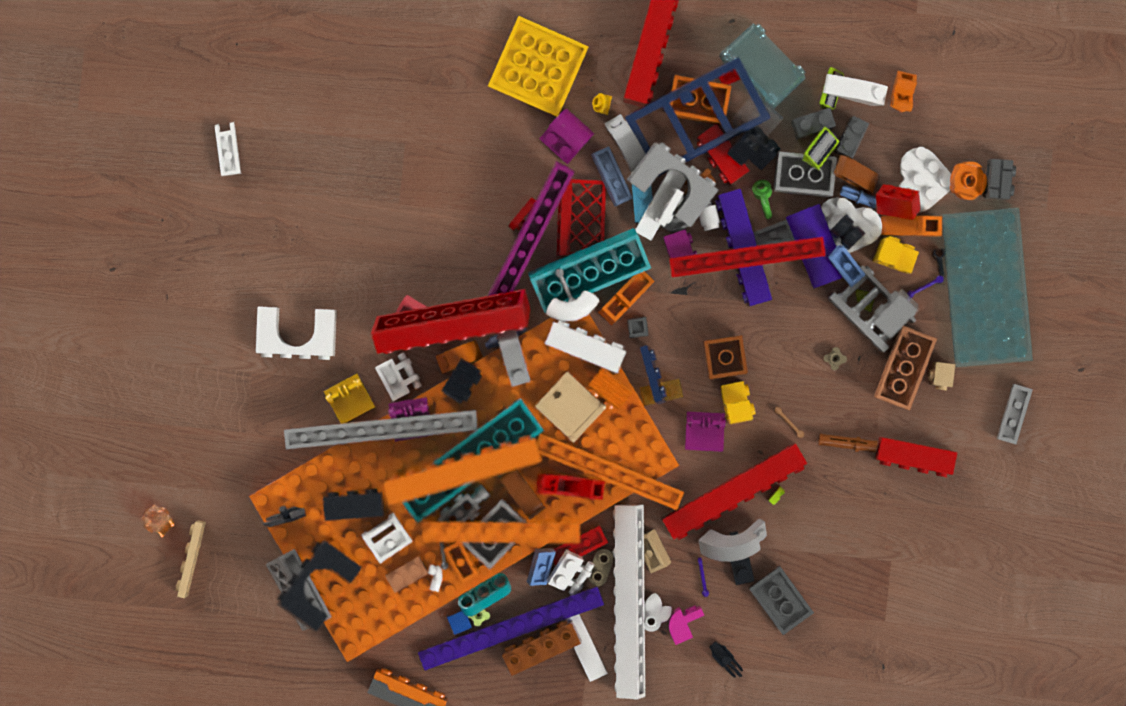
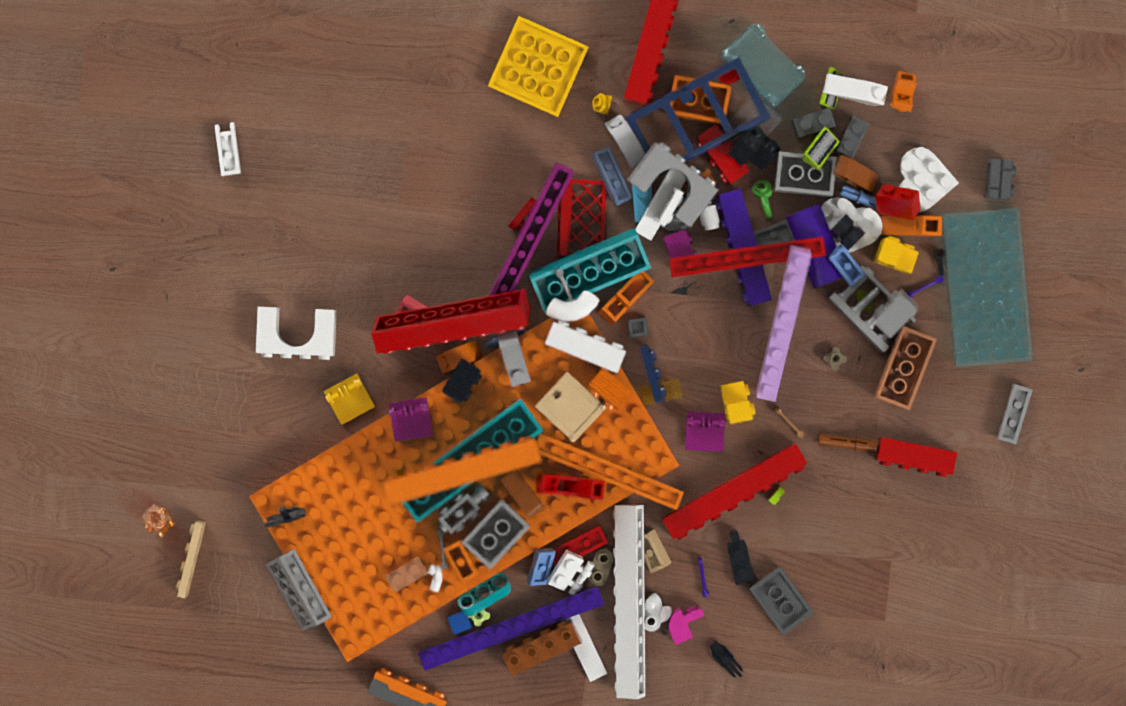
(294, 599): black arch -> none
(353, 505): black brick -> none
(381, 429): light grey plate -> none
(390, 543): white plate -> none
(392, 378): white plate -> none
(501, 532): orange plate -> none
(566, 136): magenta brick -> none
(725, 357): dark orange brick -> none
(733, 547): light grey arch -> none
(783, 323): none -> lavender brick
(941, 375): tan brick -> none
(958, 180): orange plate -> none

